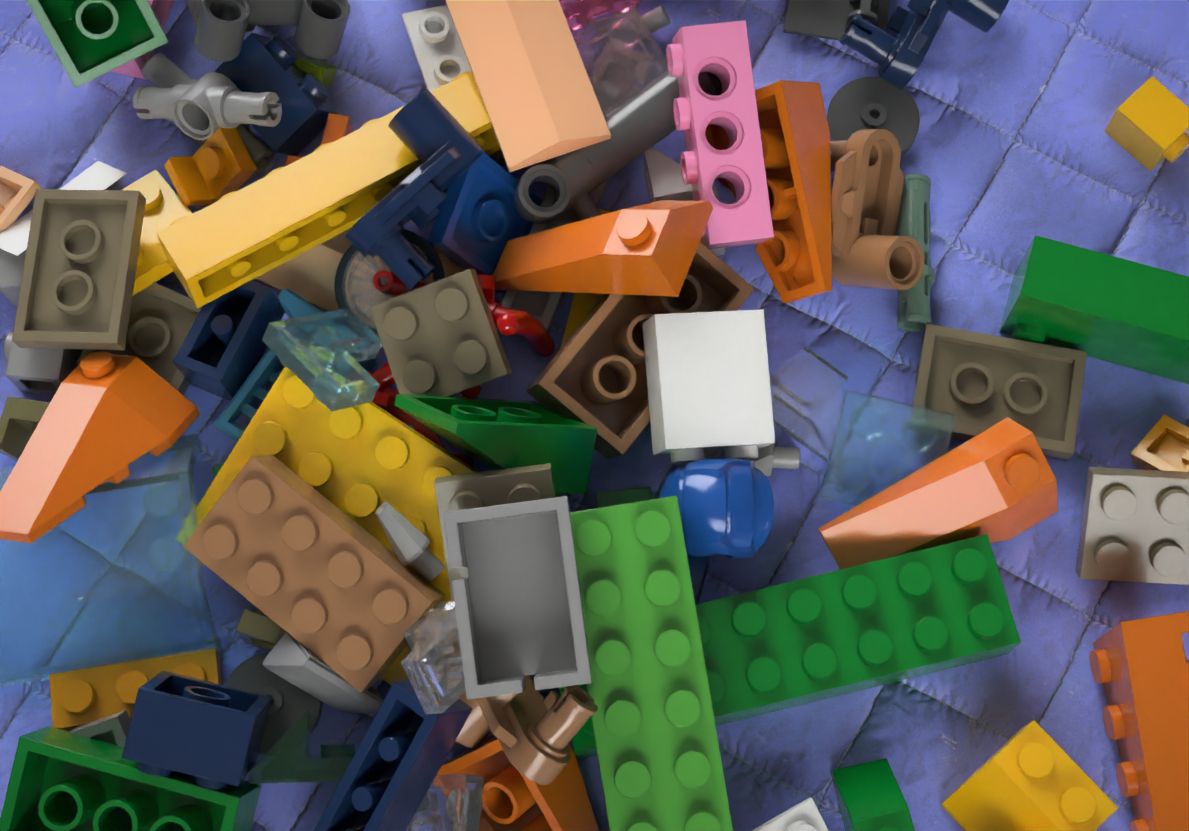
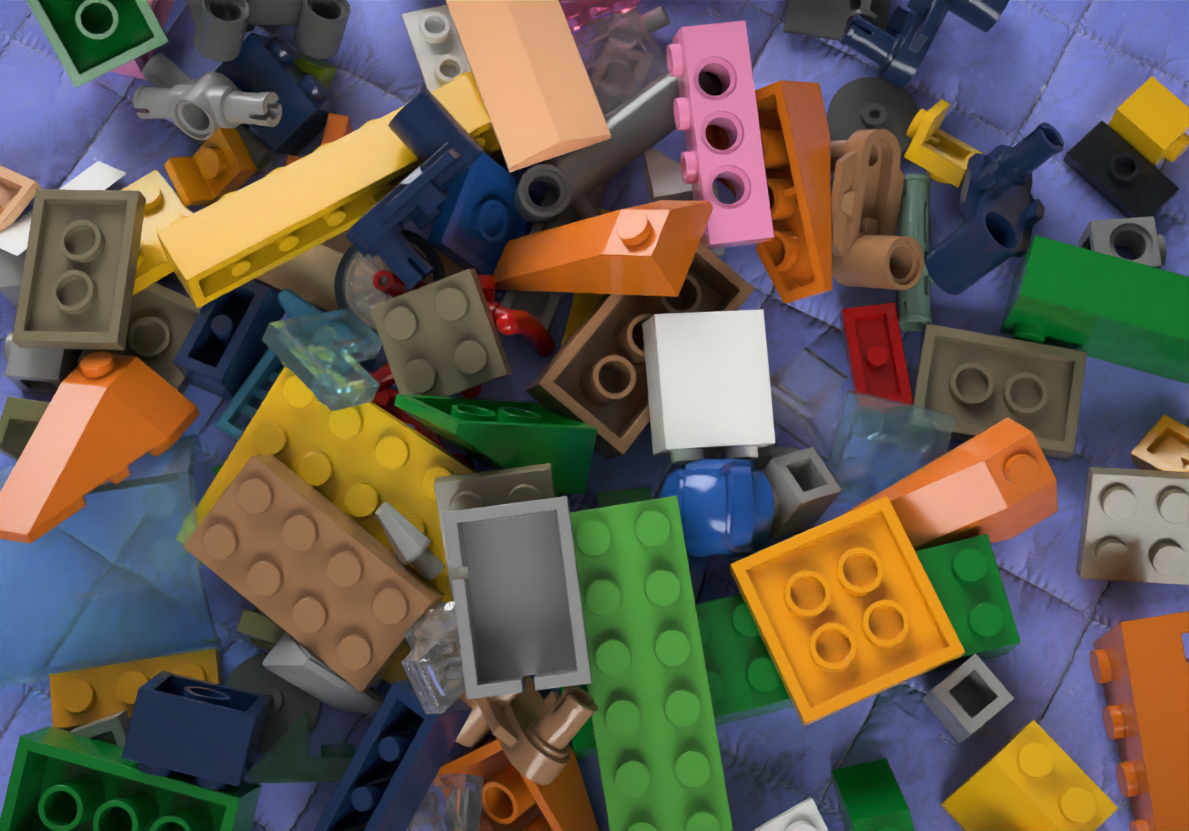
(800, 491): none -> light grey brick
(846, 610): none -> light orange plate
(876, 352): none -> red plate
(935, 150): none -> yellow bracket
(967, 698): none -> light grey brick
(995, 210): none -> dark blue piece
(1120, 173): none -> black plate
(1135, 234): none -> light grey brick

